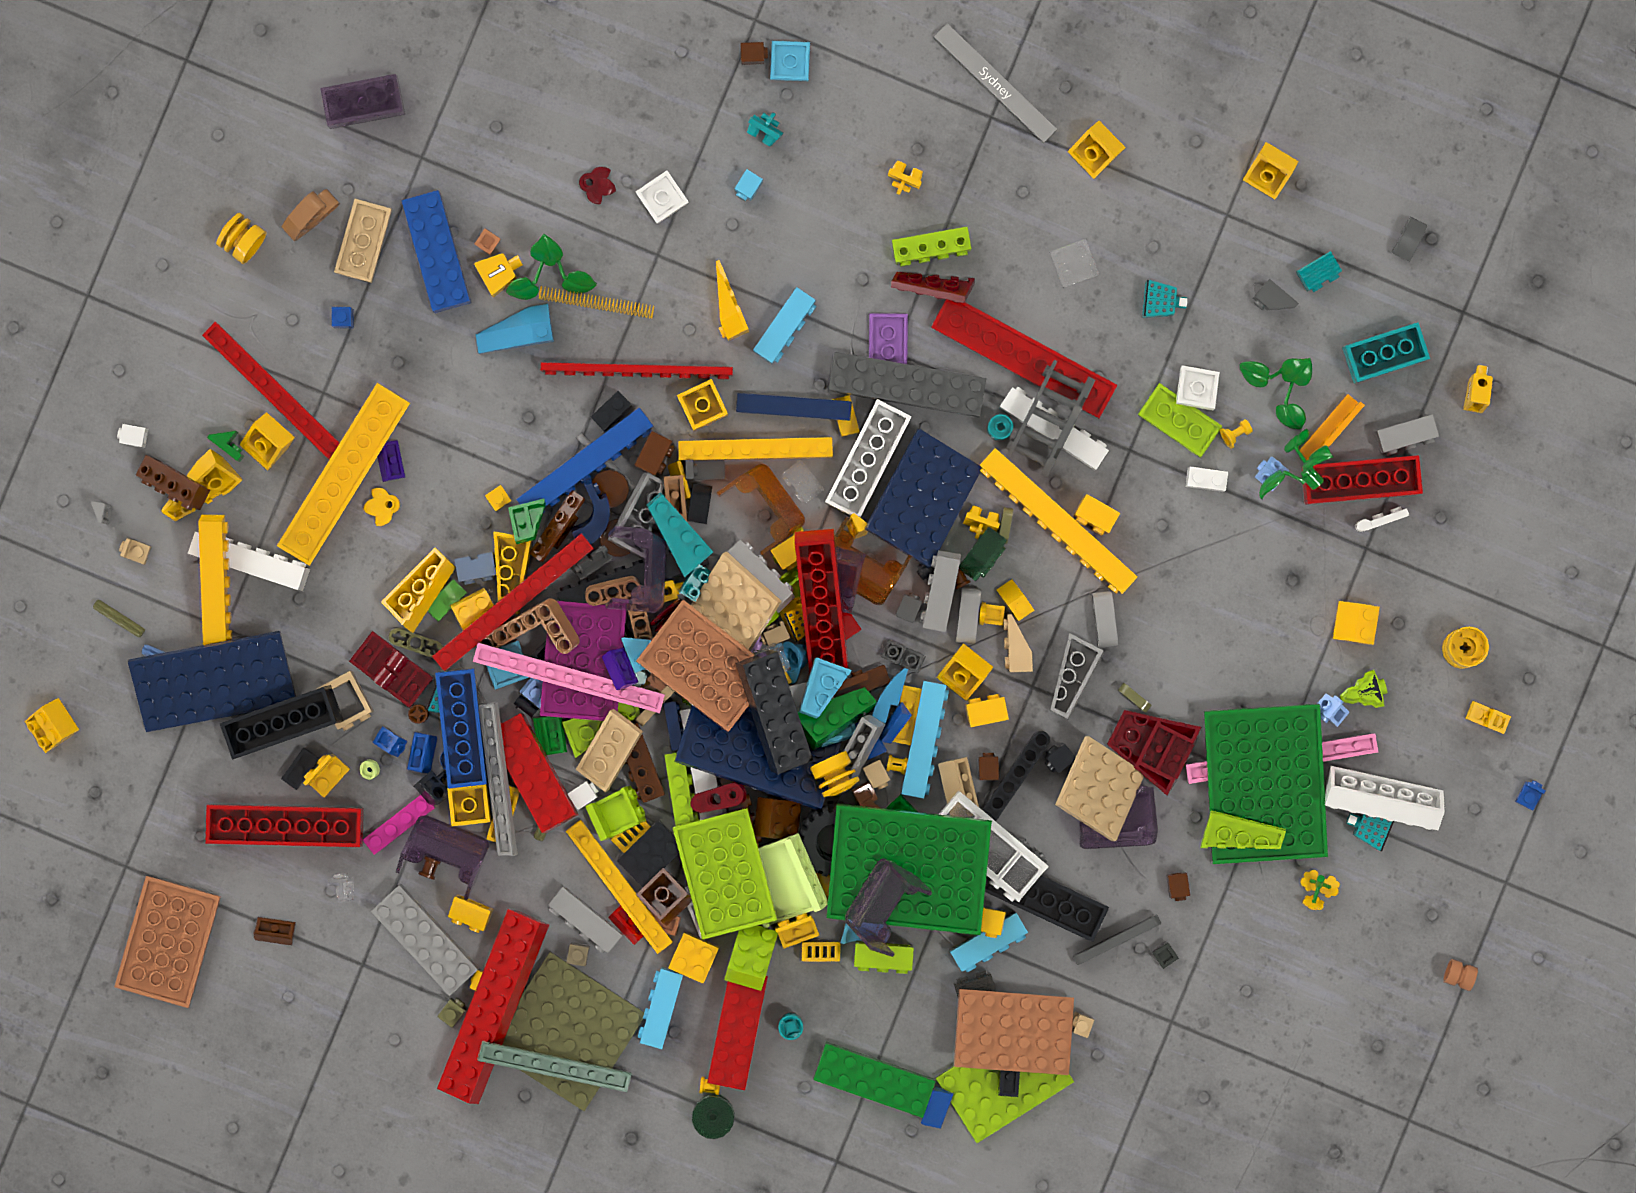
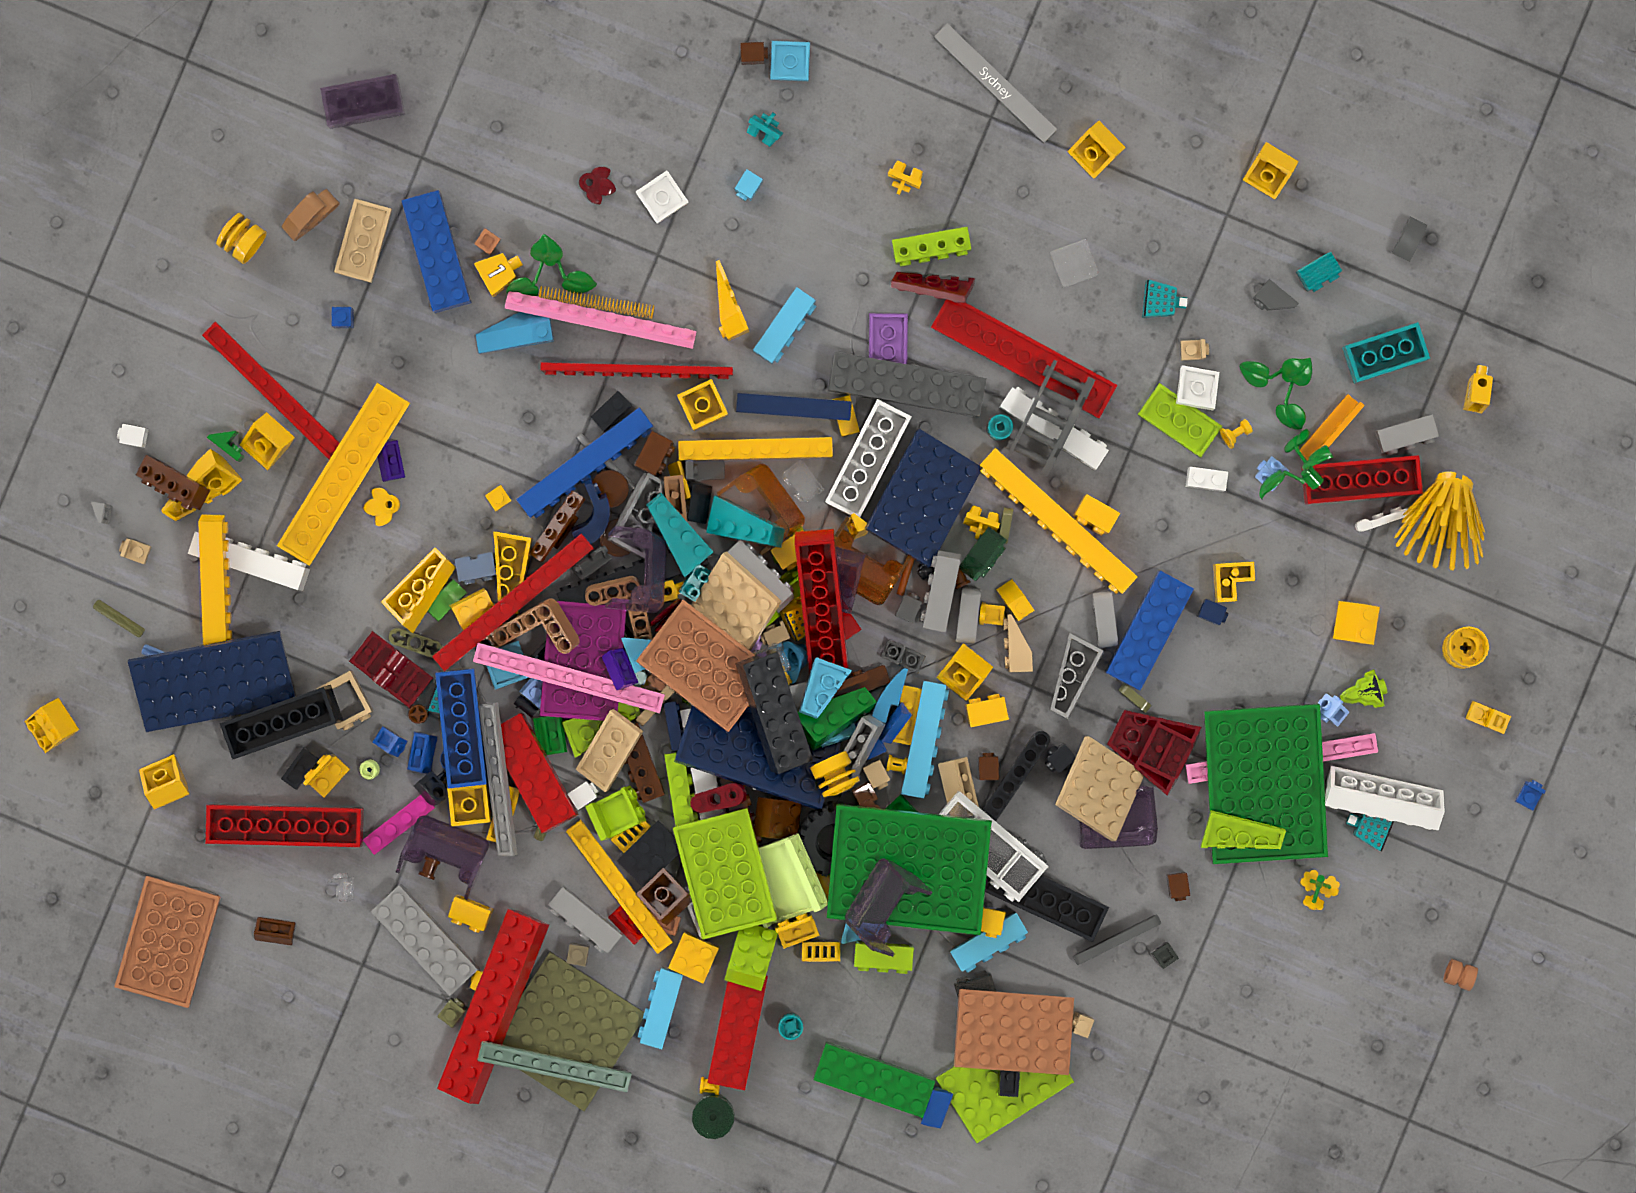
(163, 782): none -> yellow slope
(526, 520): wing -> none
(600, 319): none -> bright pink plate
(741, 524): none -> teal wedge
(904, 578): none -> dark orange bar
(1149, 630): none -> blue brick
(1194, 349): none -> tan bracket
(1213, 612): none -> dark blue brick
(1226, 577): none -> yellow brick
(1454, 505): none -> yellow plant

